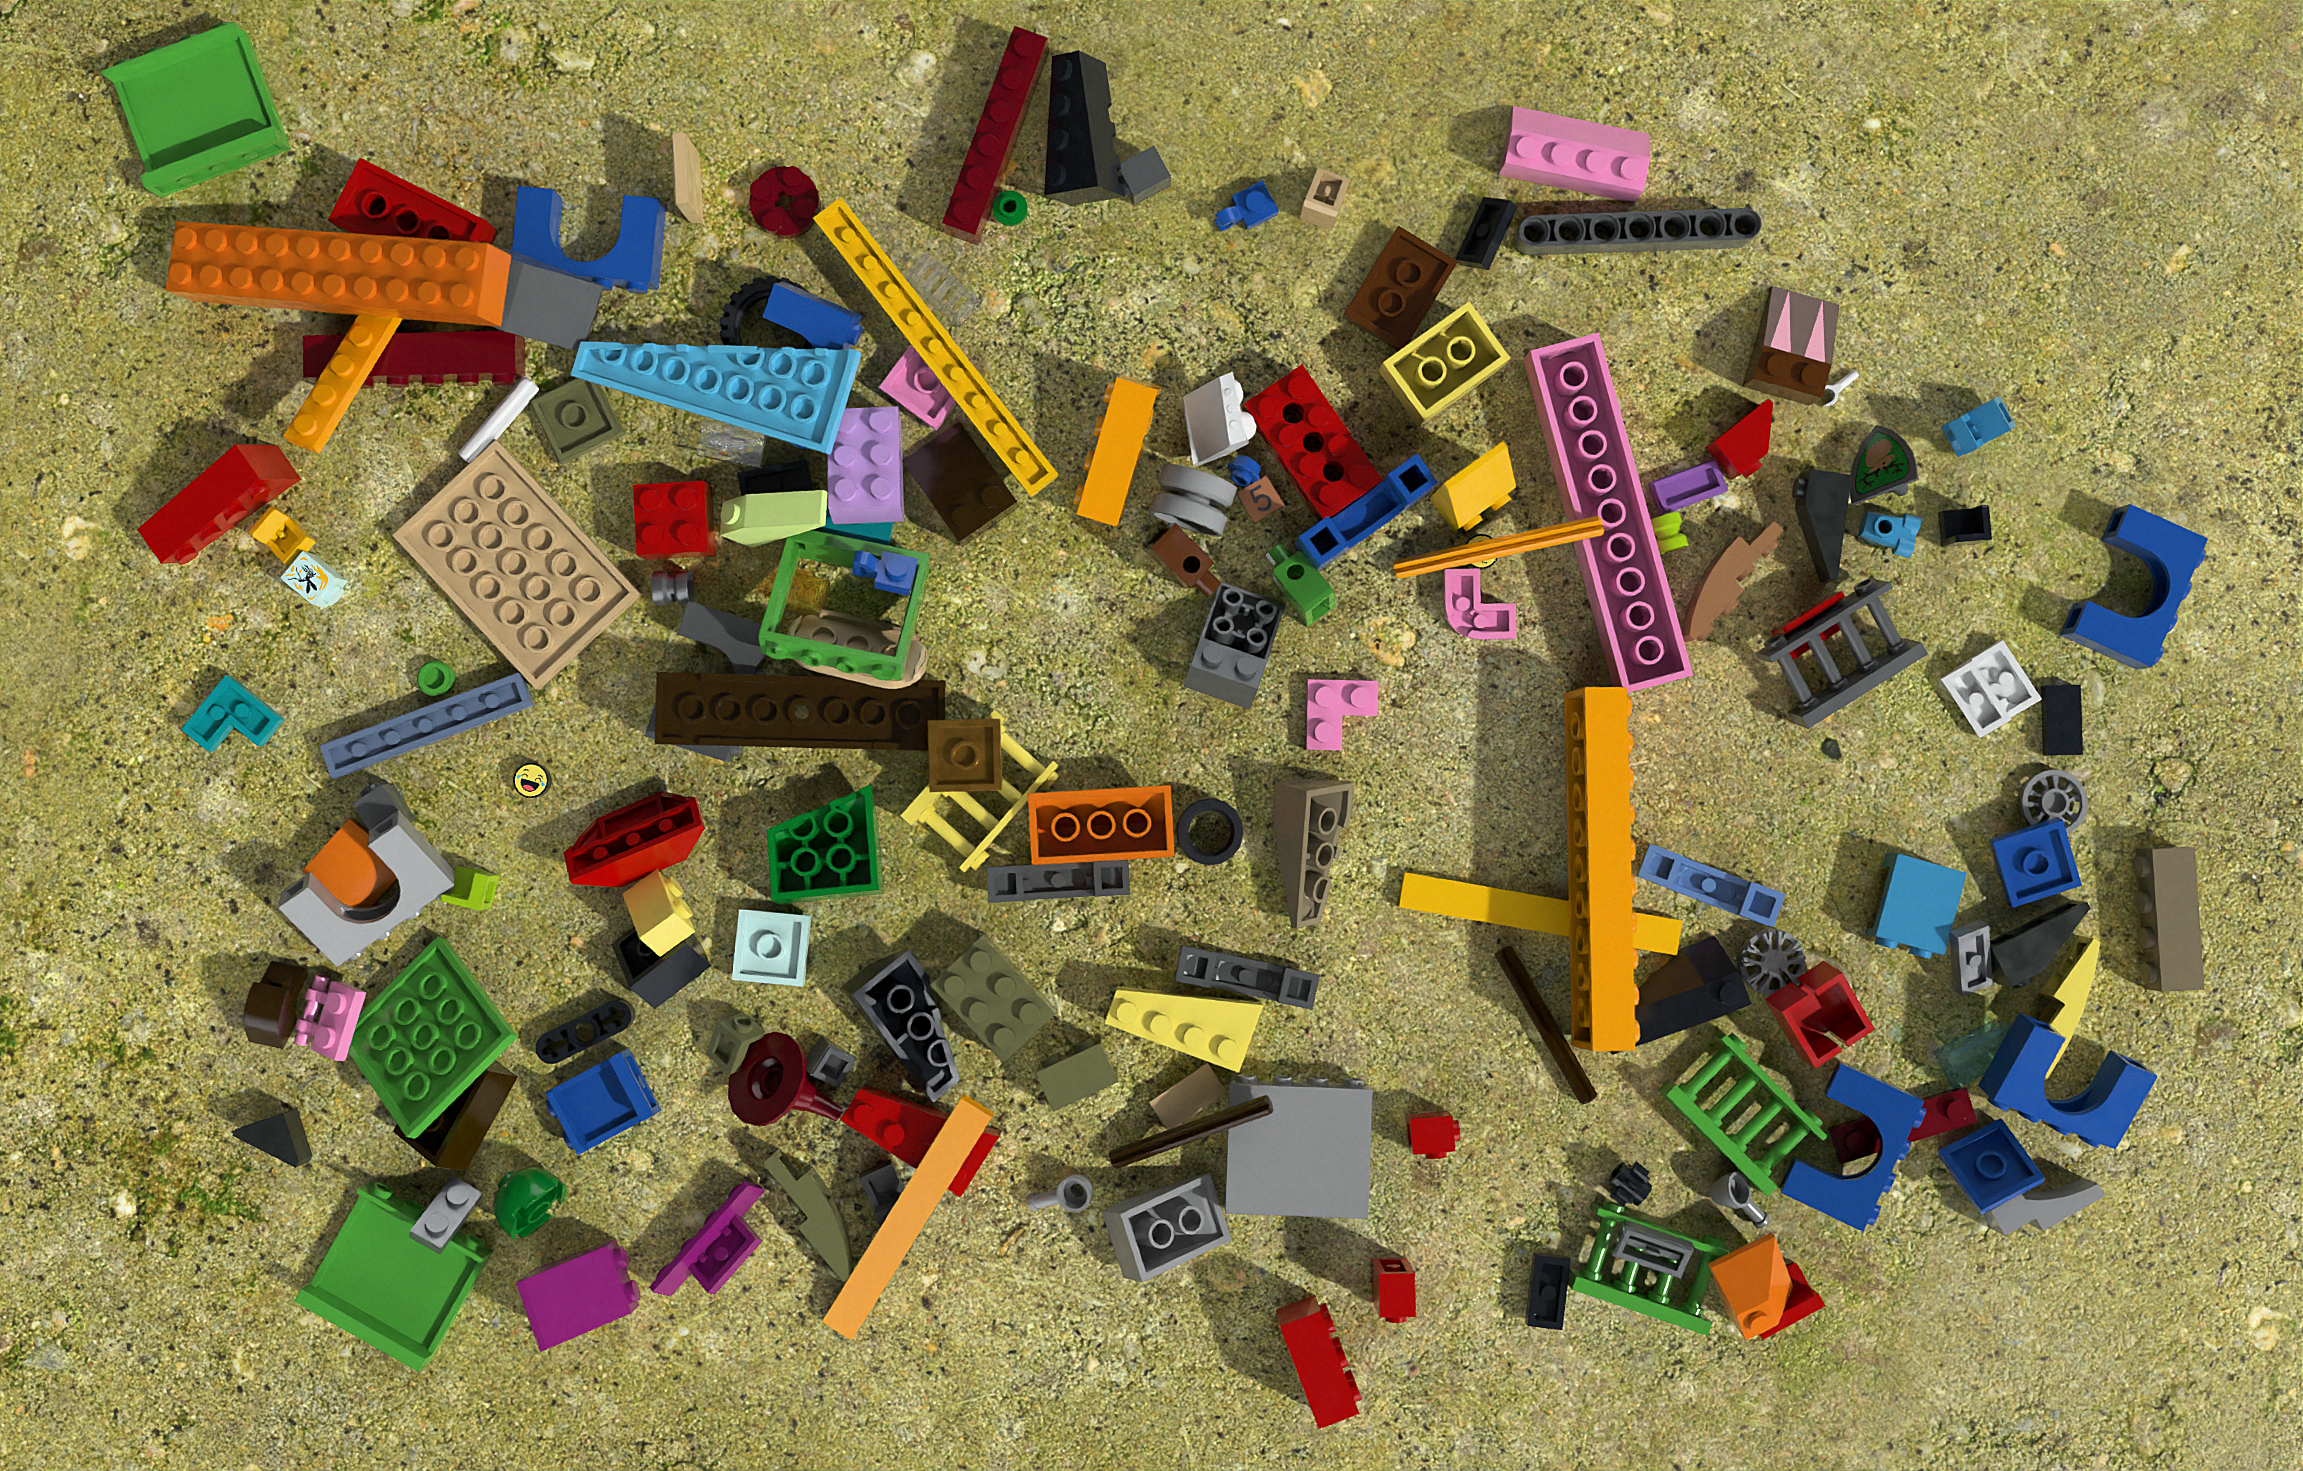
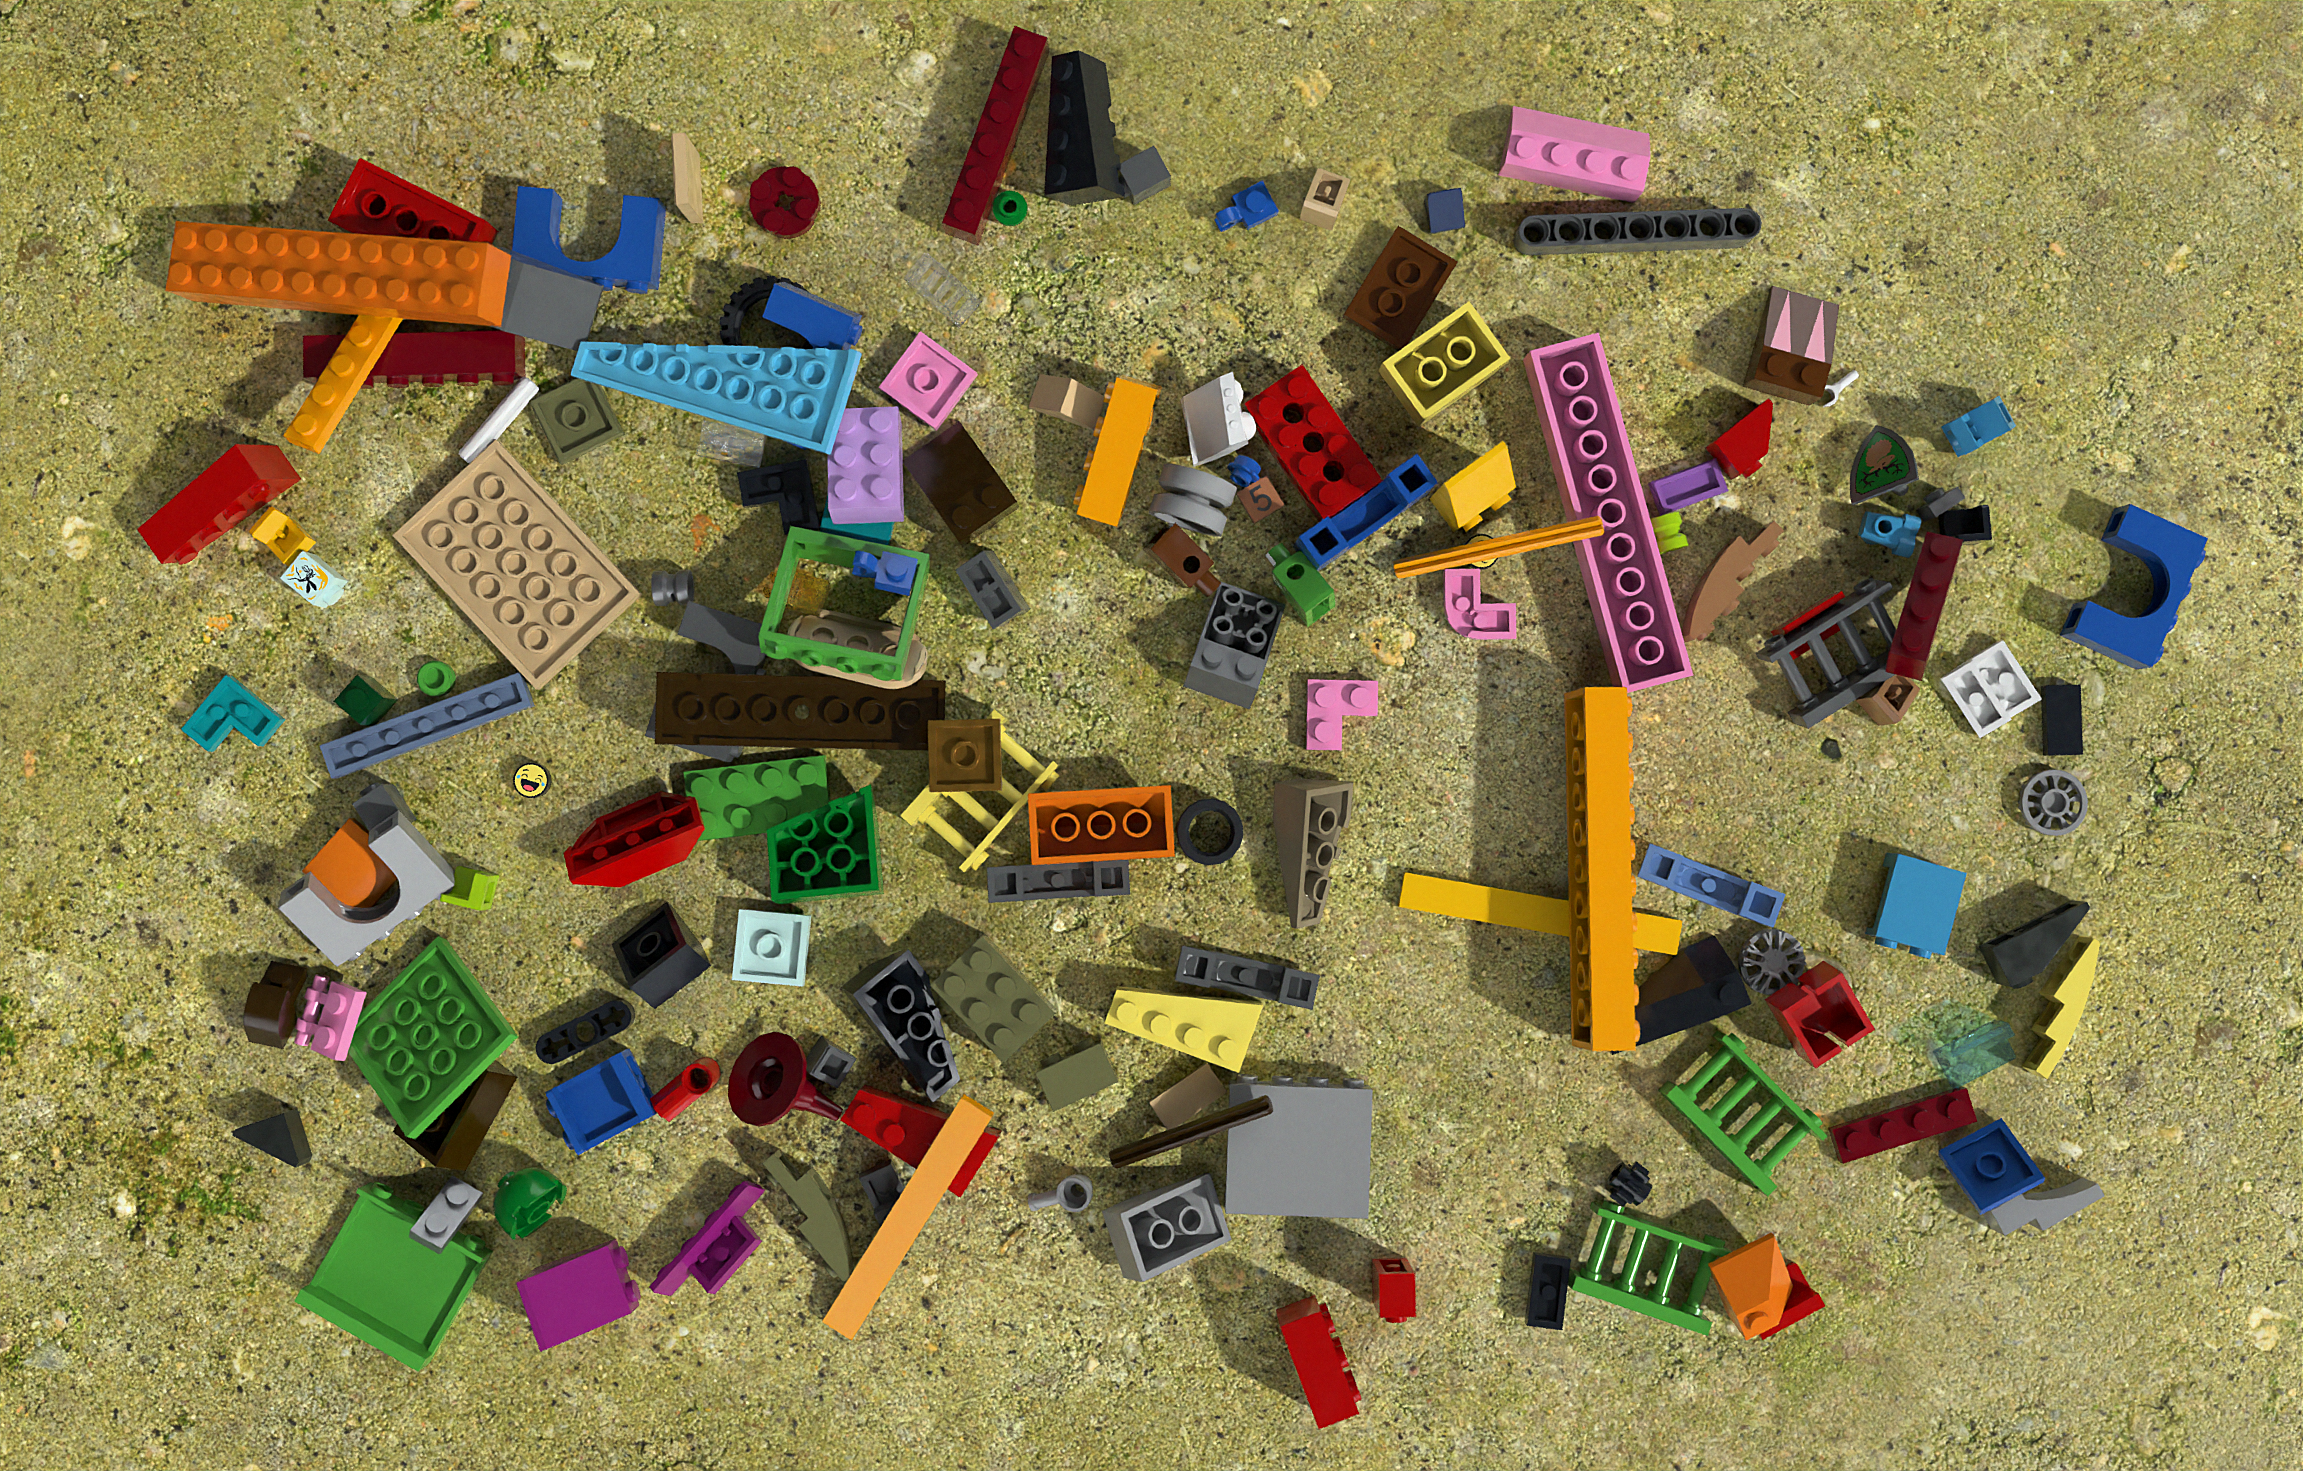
(198, 108): bright green panel -> none
(365, 700): none -> dark green brick
(659, 912): light yellow brick -> none
(674, 520): red brick -> none
(685, 1089): none -> red piece
(732, 1041): olive bracket -> none
(757, 795): none -> bright green plate
(772, 516): yellowish green slope -> none
(935, 347): yellow plate -> none
(992, 589): none -> dark grey hinge
(1067, 400): none -> tan slope
(1432, 1134): red brick -> none
(1445, 210): none -> dark blue slope
(1486, 233): black plate -> none
(1546, 1025): dark brown axle -> none
(1654, 1243): dark grey tile -> none
(1735, 1192): light grey bar -> none
(1822, 513): pearl dark grey slope -> none
(1856, 1195): blue arch -> none
(1889, 700): none -> medium nougat slope
(1924, 606): none -> dark red brick
(1939, 502): none -> flat silver plate
(1971, 957): flat silver plate -> none
(2035, 862): blue plate -> none
(2096, 1114): blue arch -> none
(2169, 918): dark tan brick -> none

